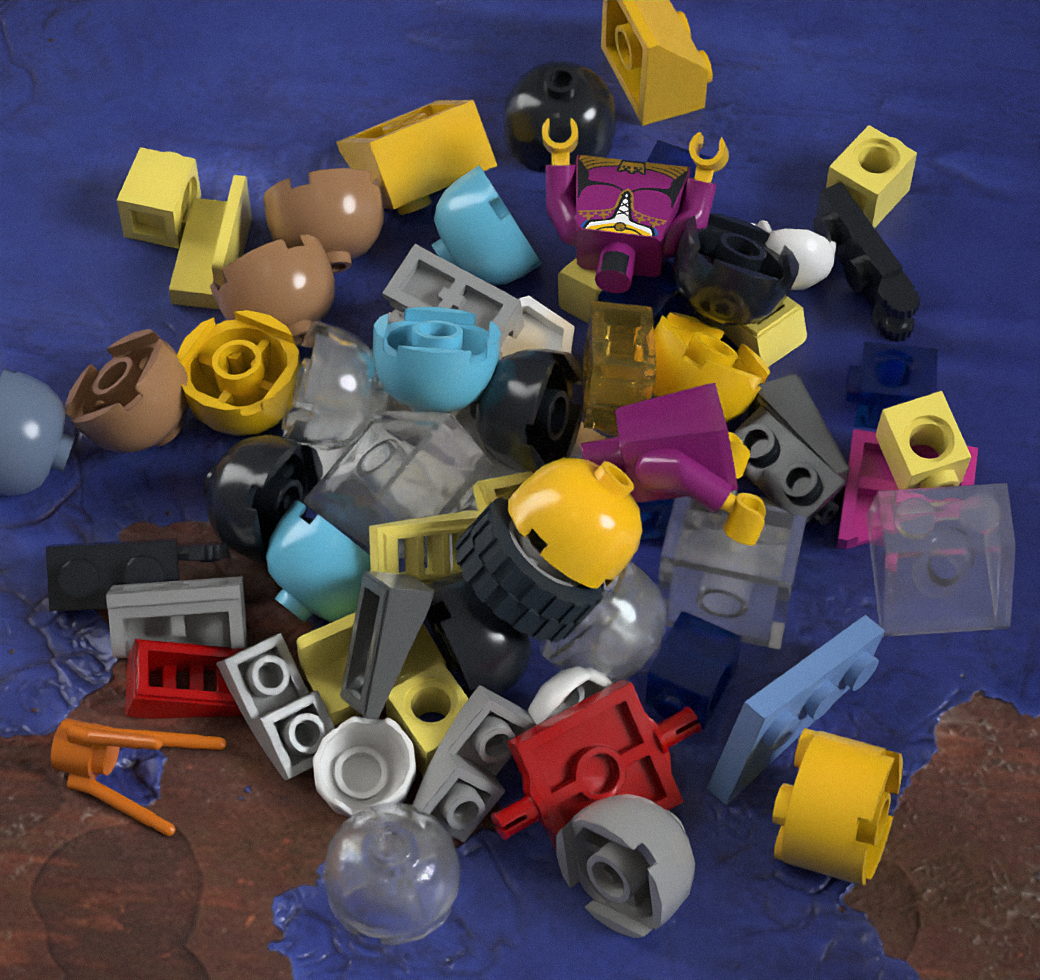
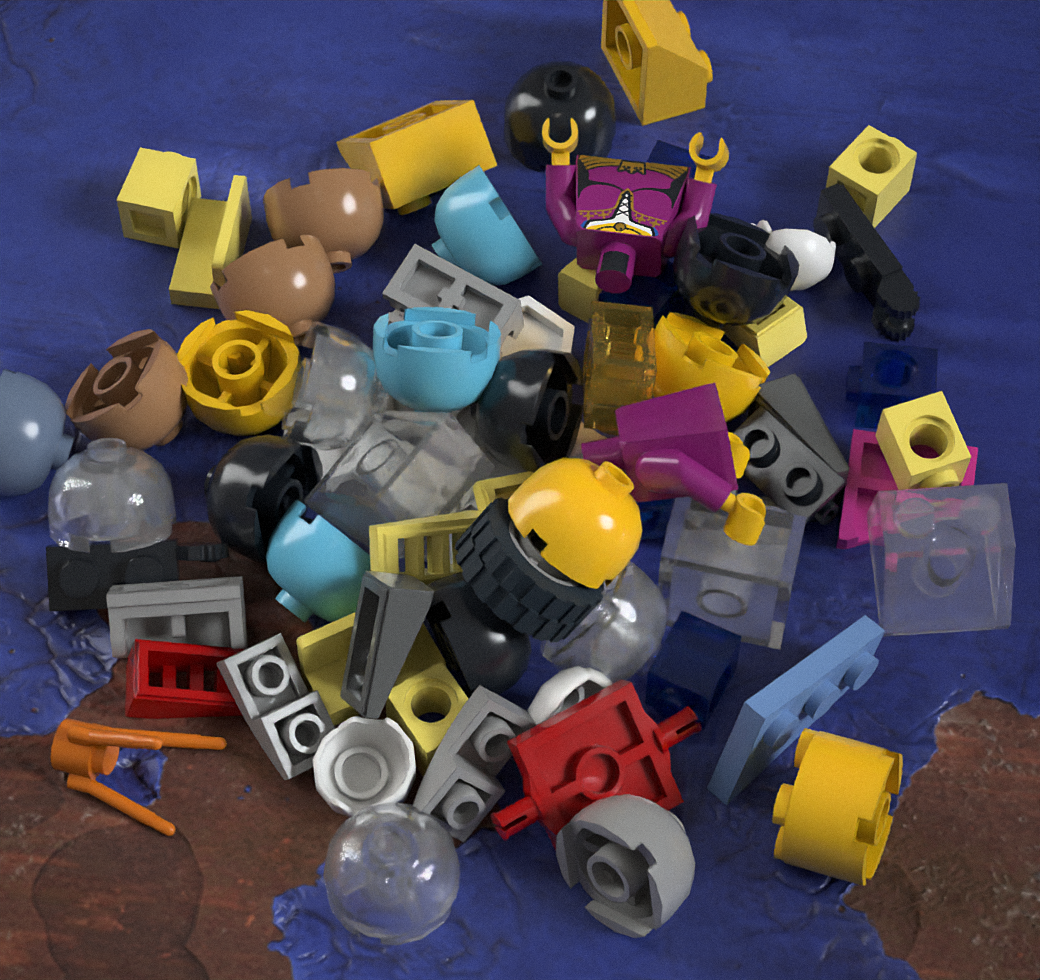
(111, 497): none -> clear cylinder

